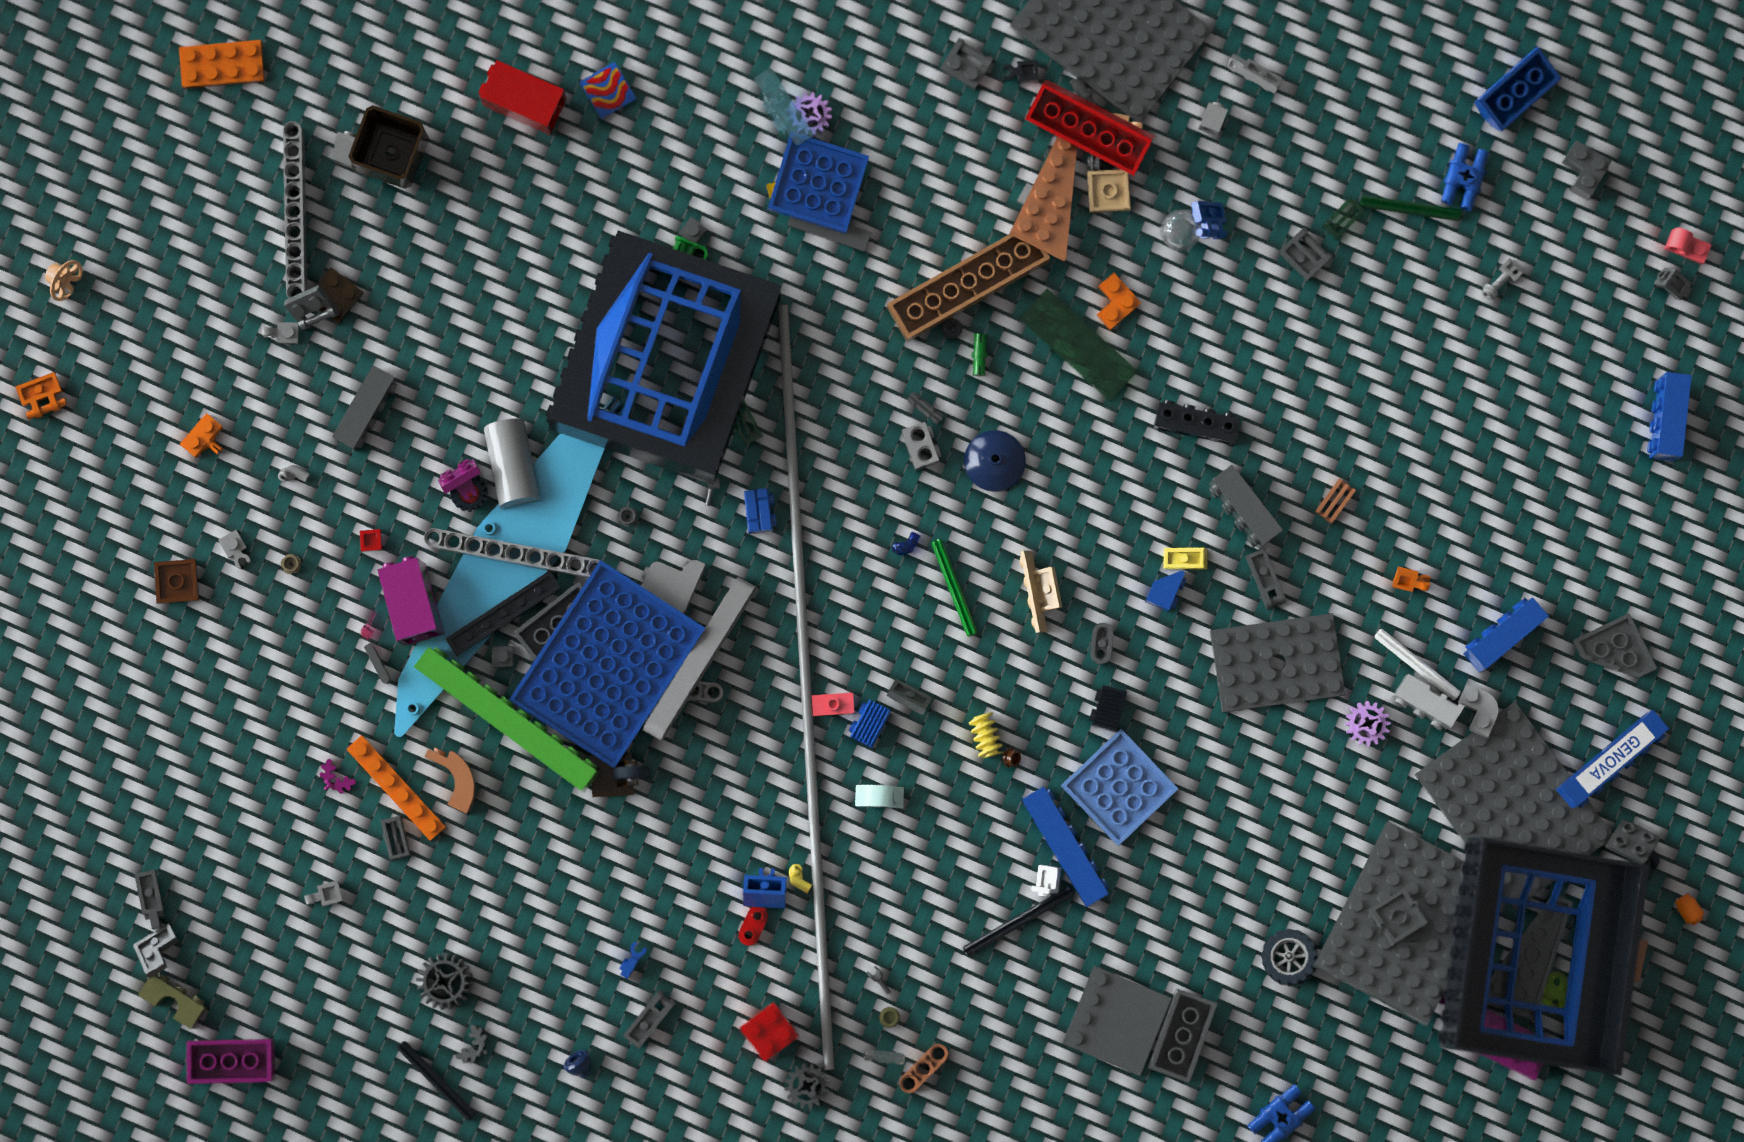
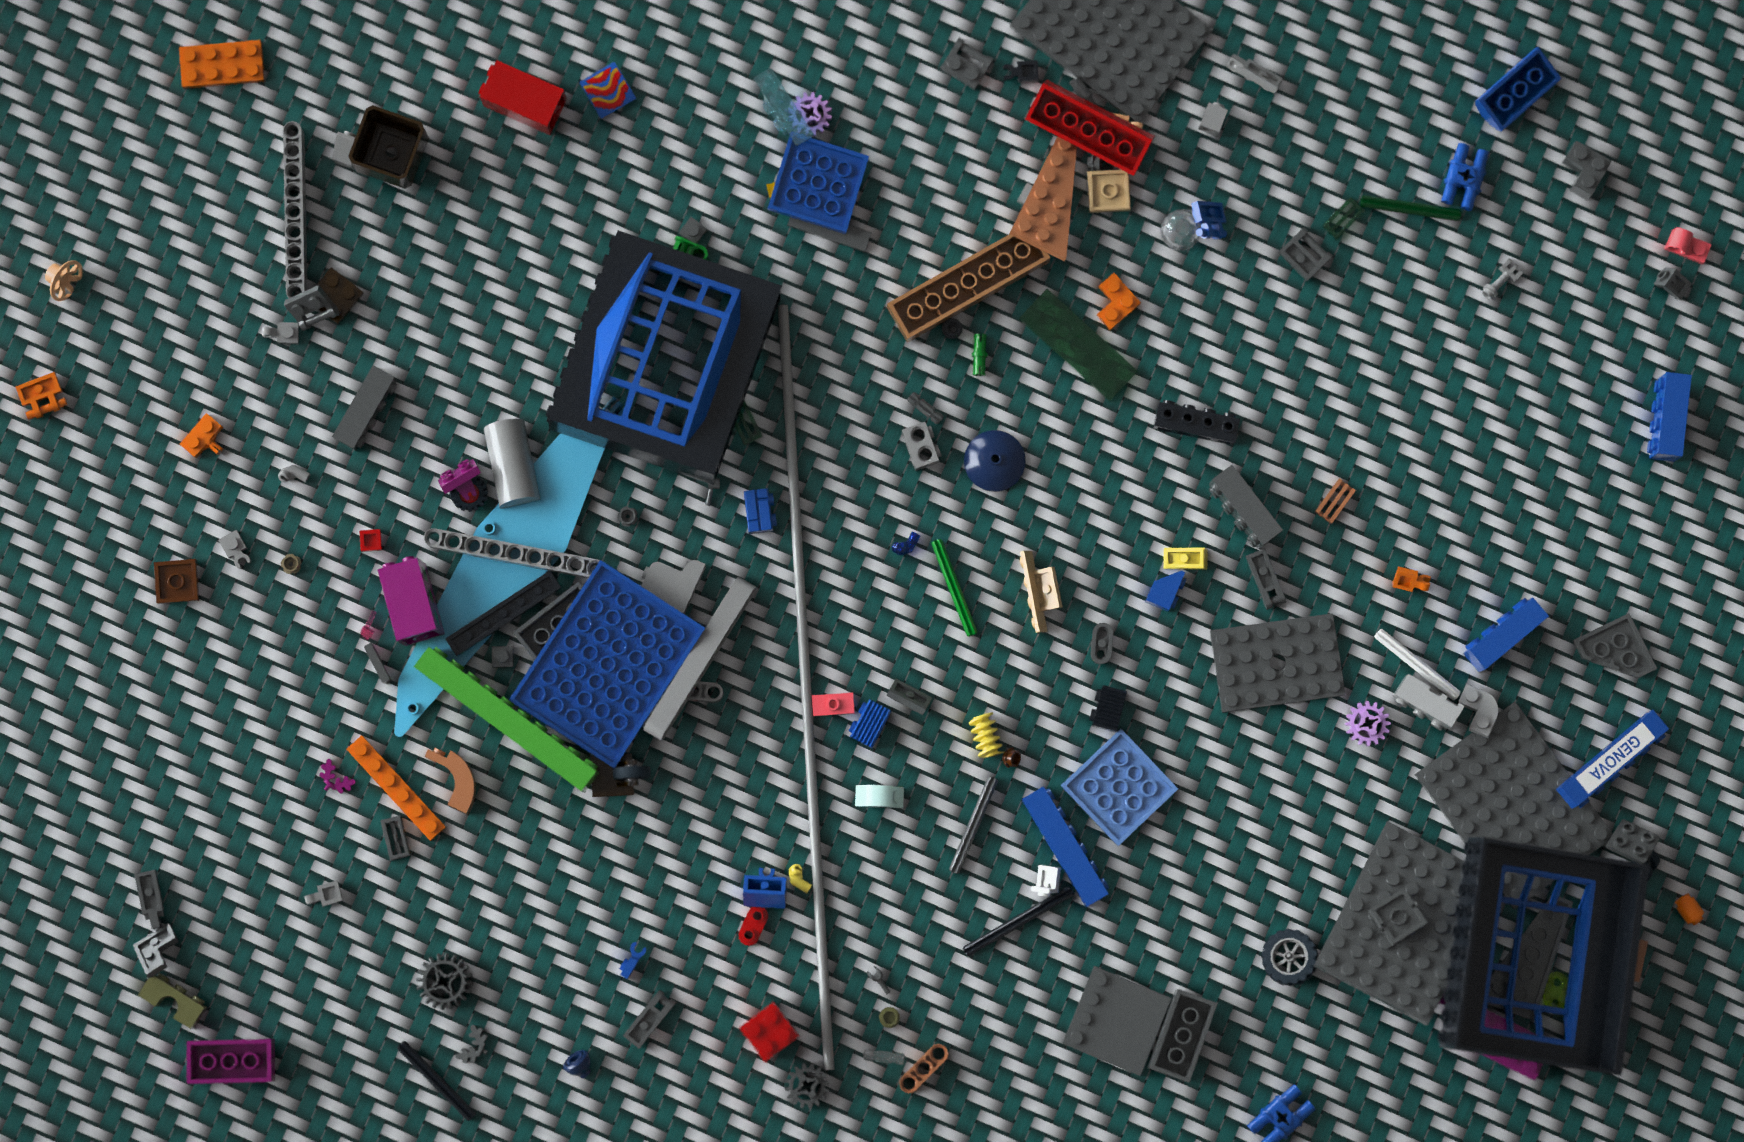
(973, 825): none -> dark grey axle

